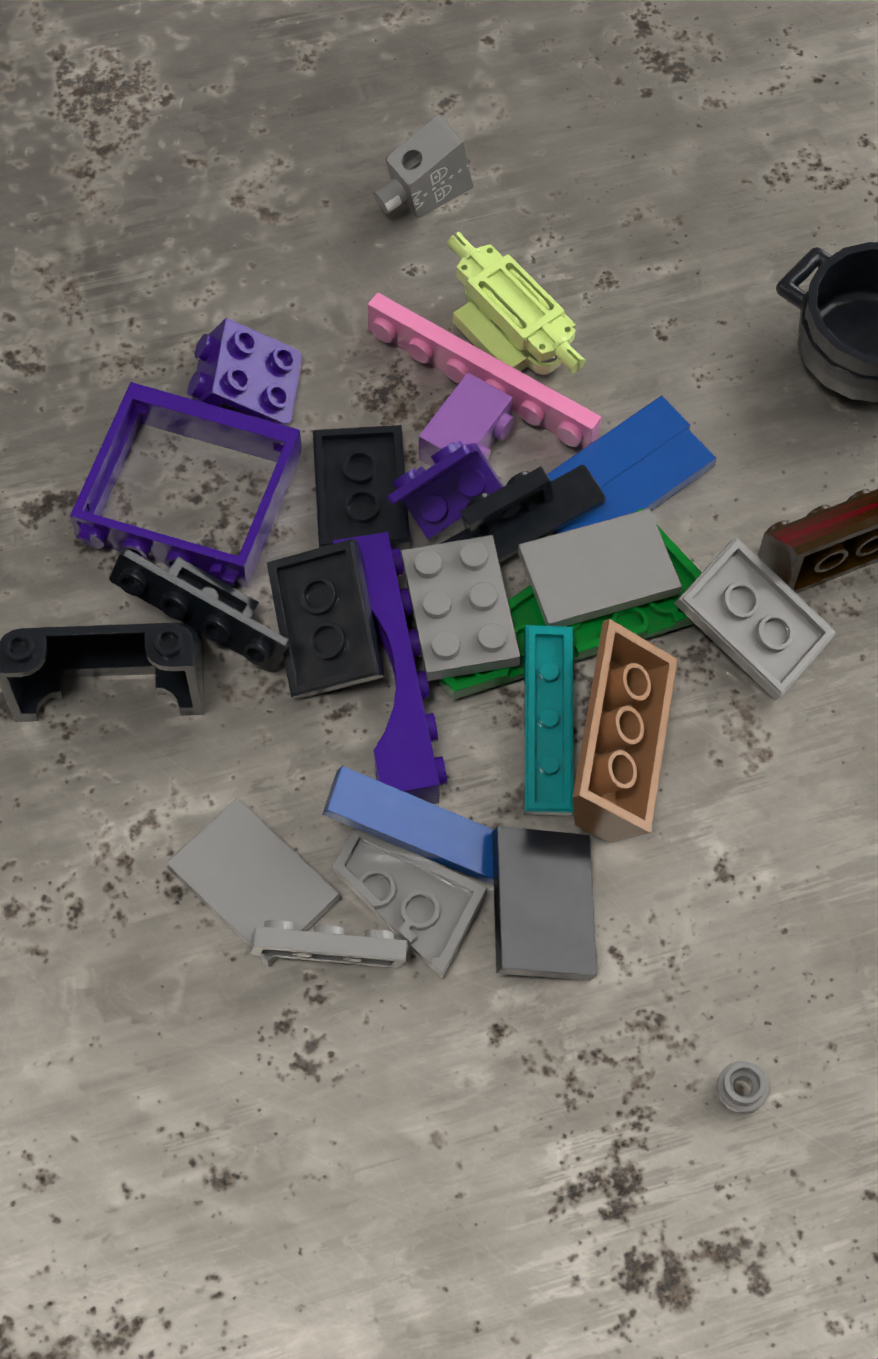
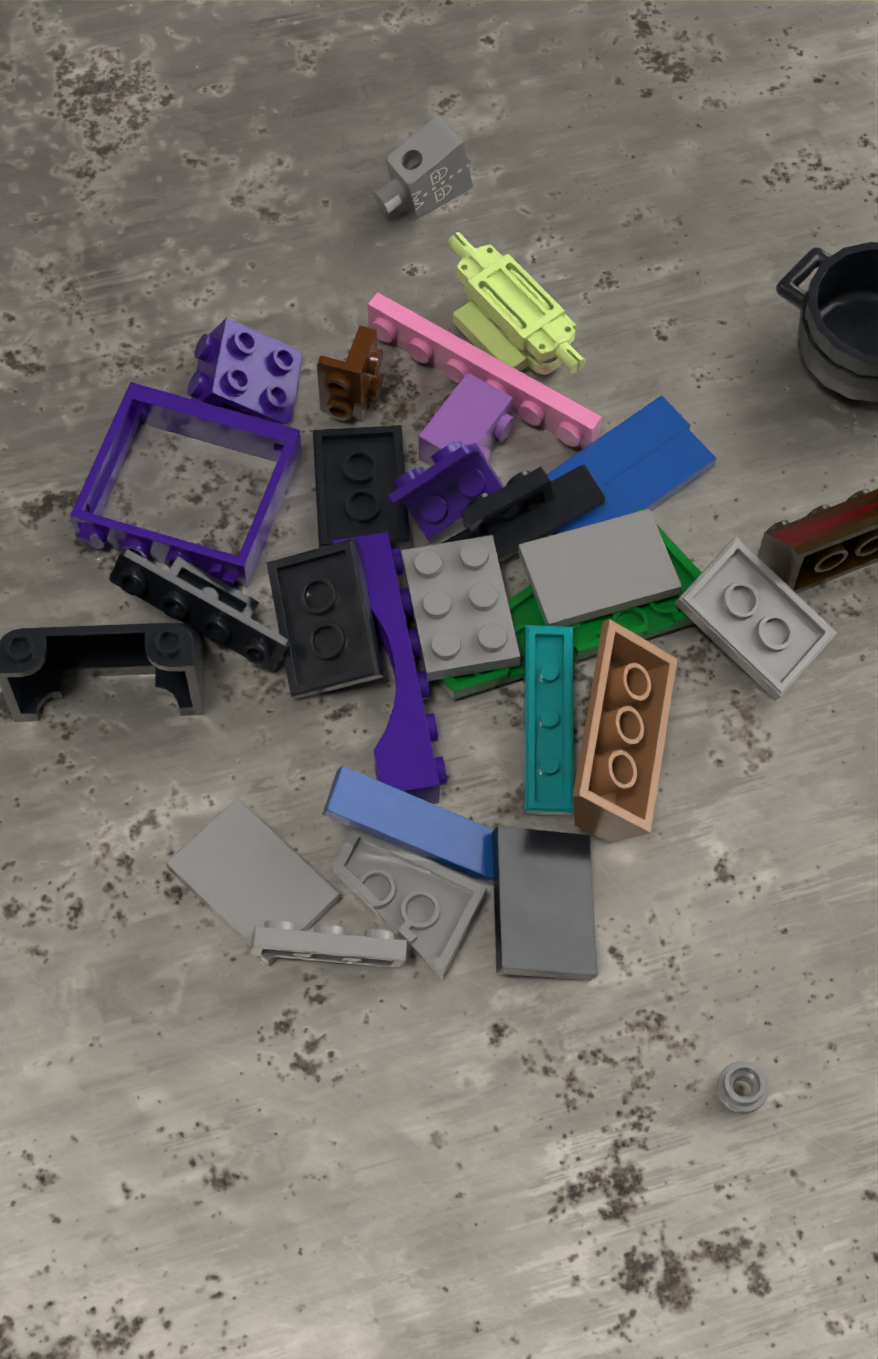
(350, 385): none -> reddish brown bracket

